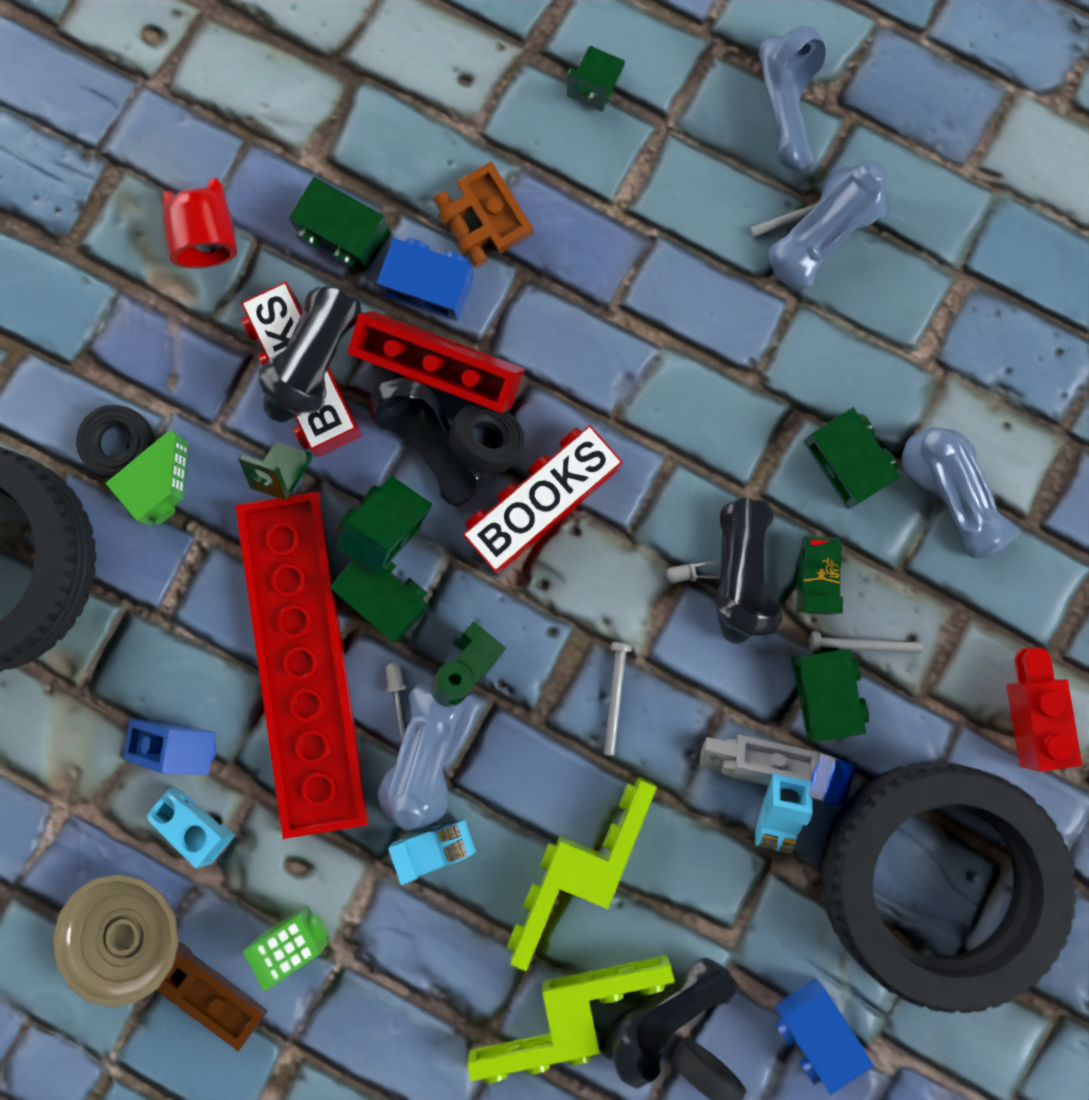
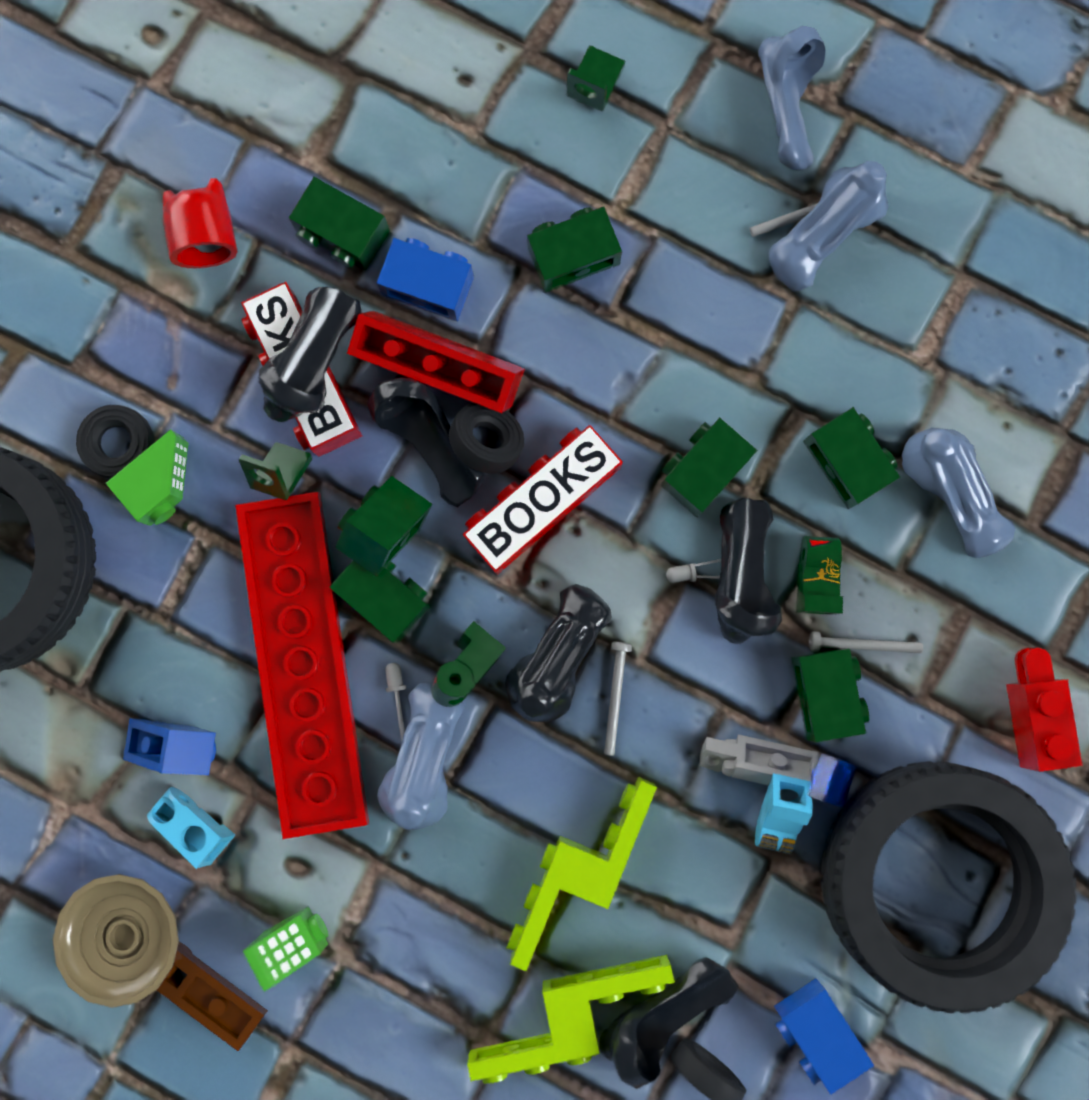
(431, 850): medium azure leg -> none
(494, 208): dark orange plate -> none
(545, 681): none -> black hair
(574, 248): none -> dark green brick
(707, 467): none -> dark green brick

